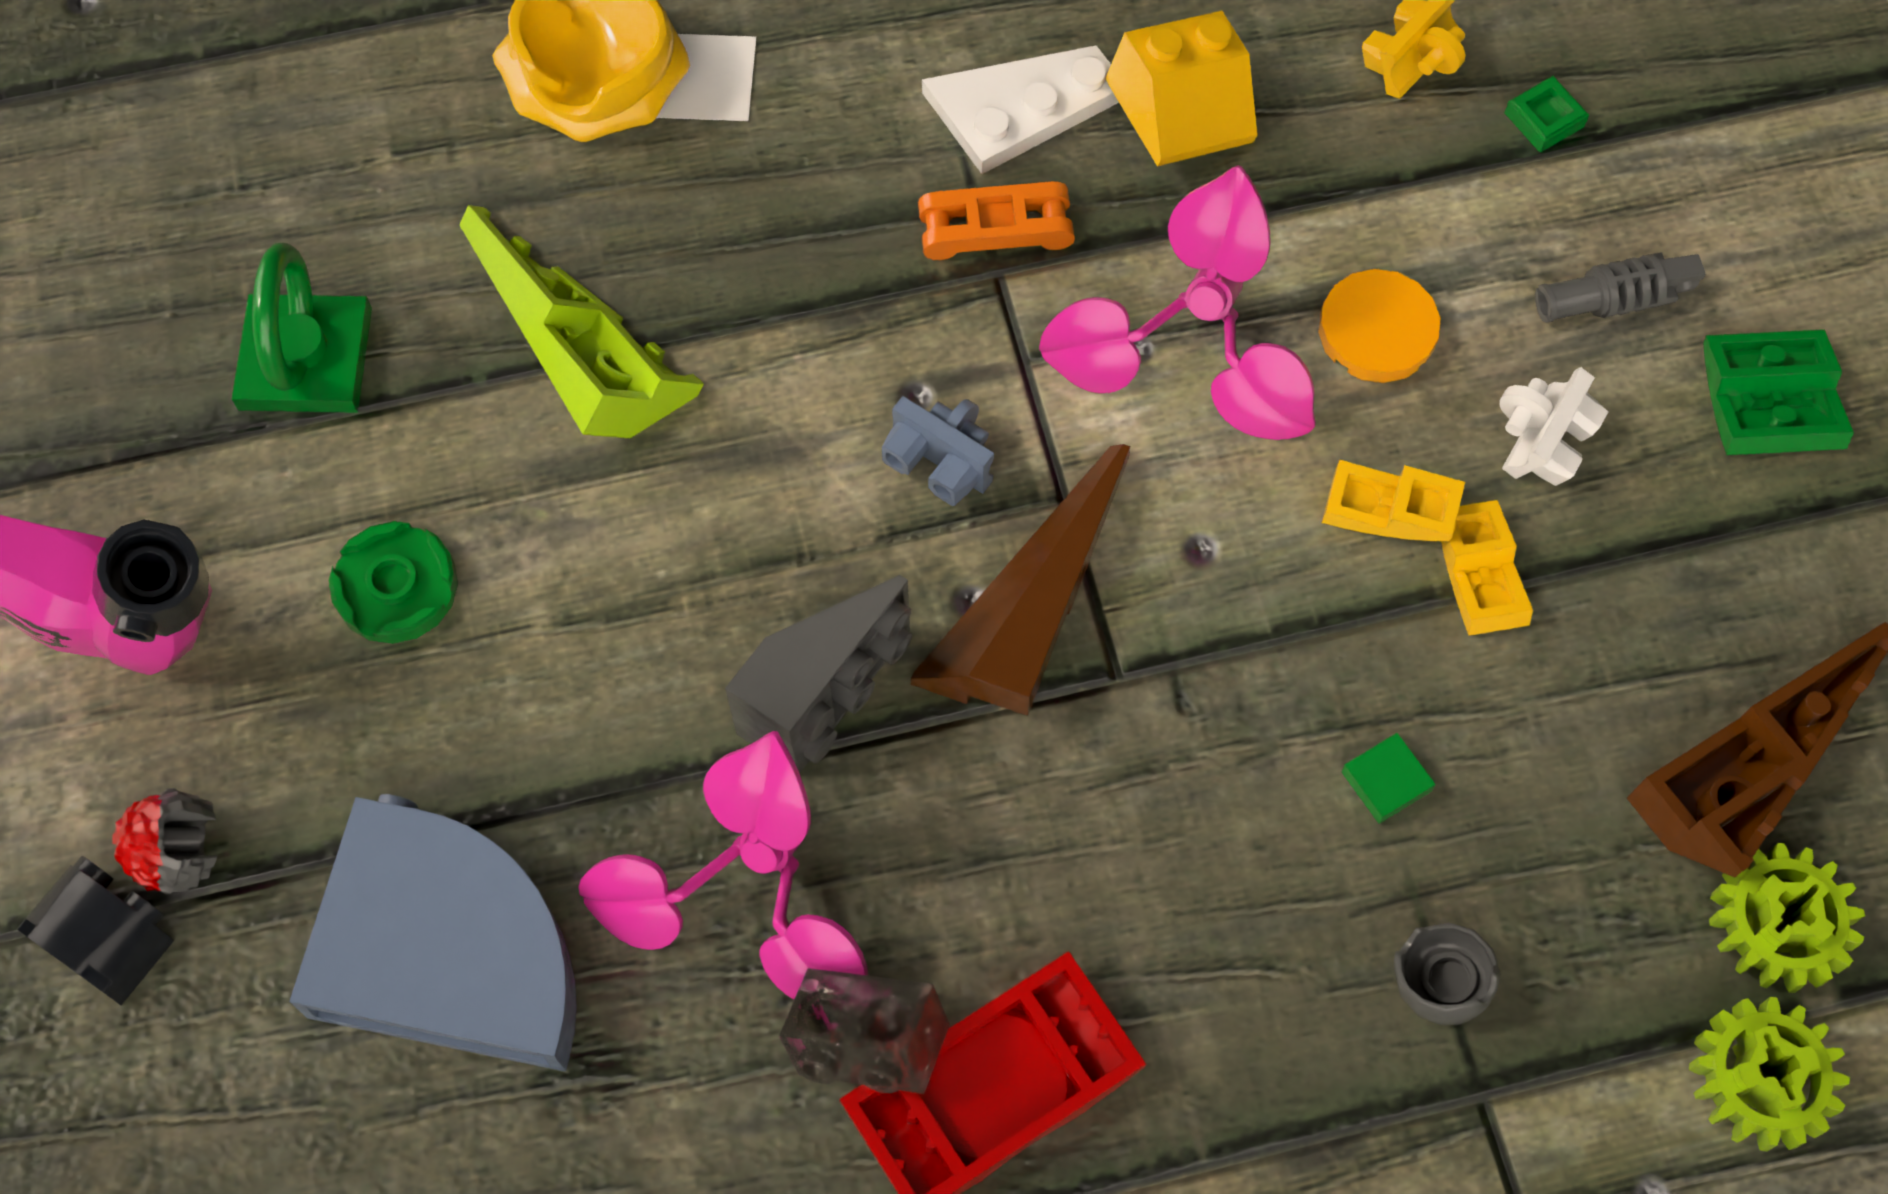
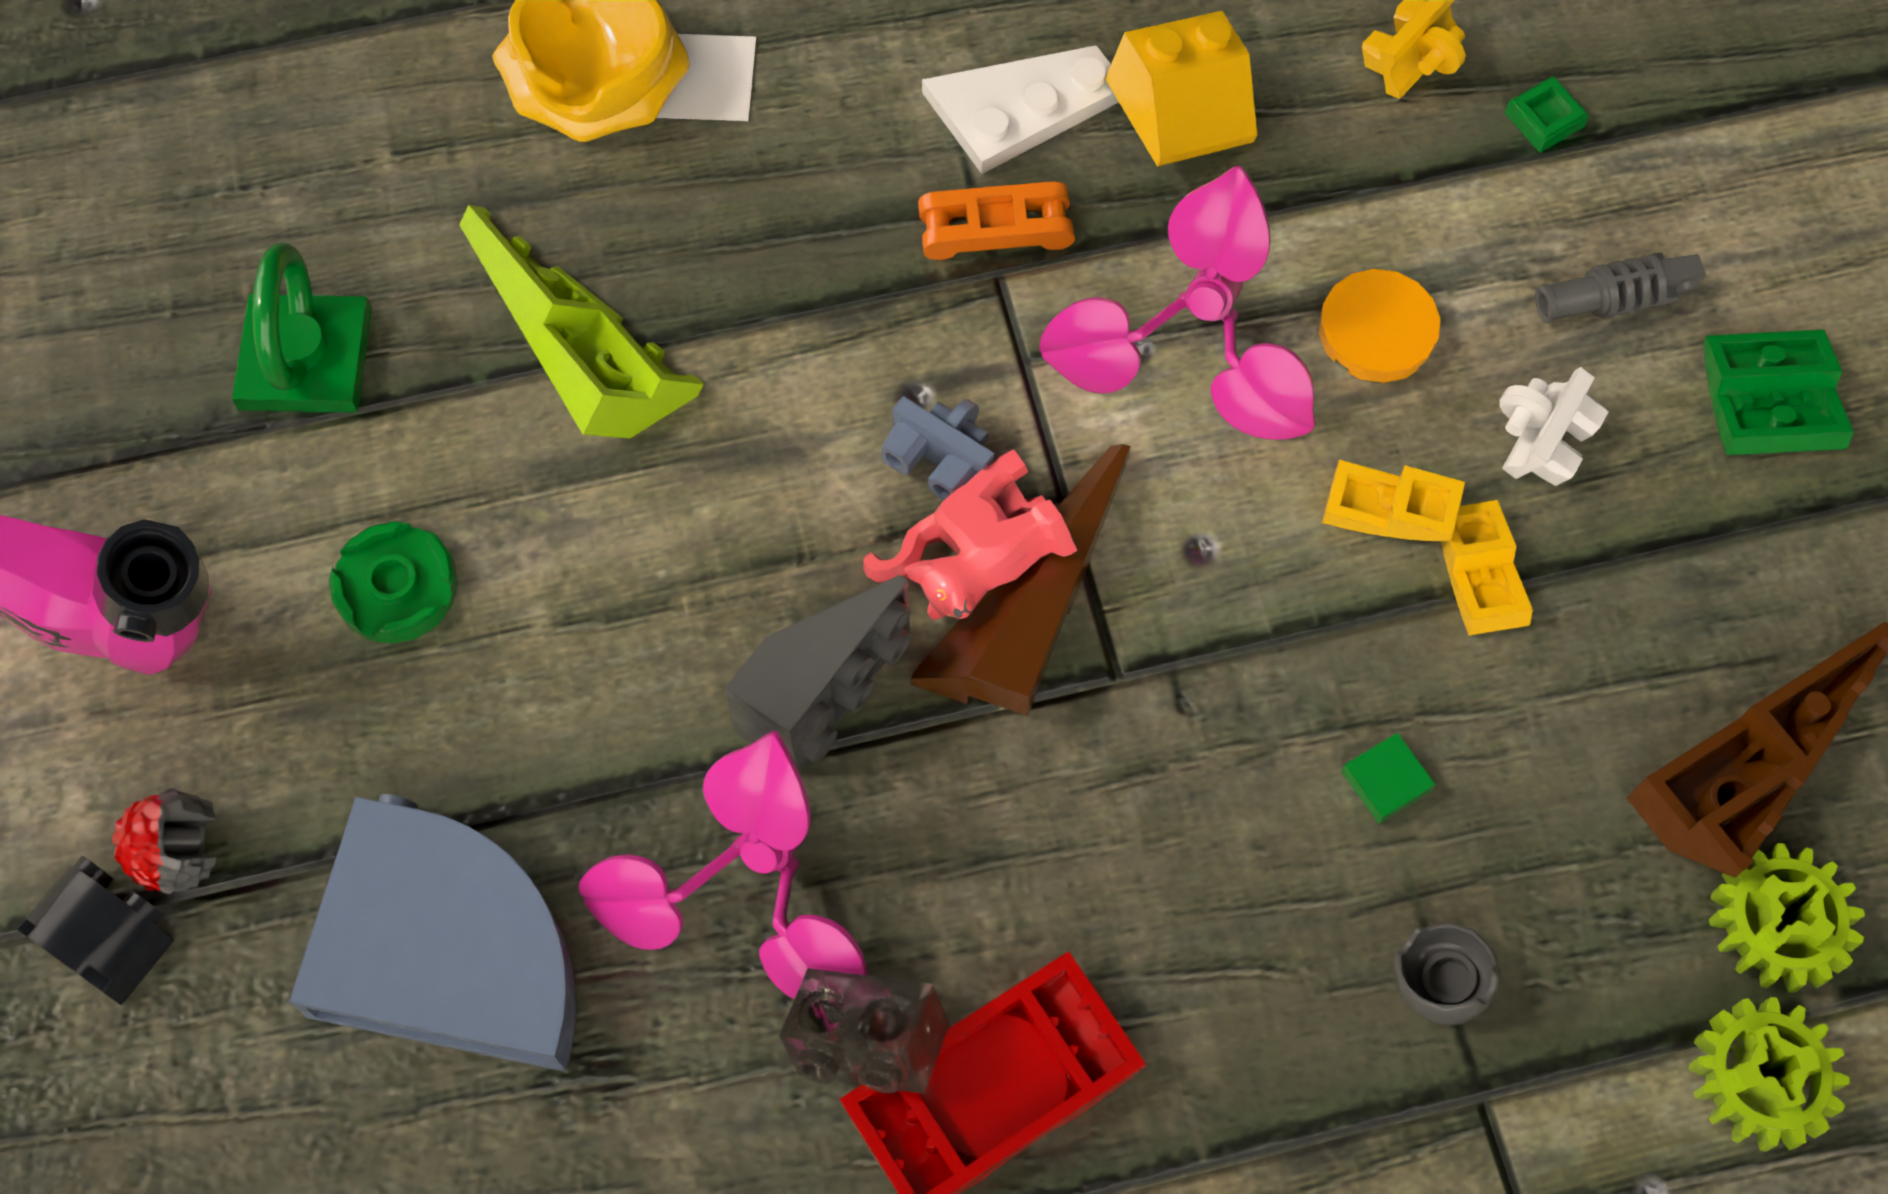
(989, 530): none -> coral animal

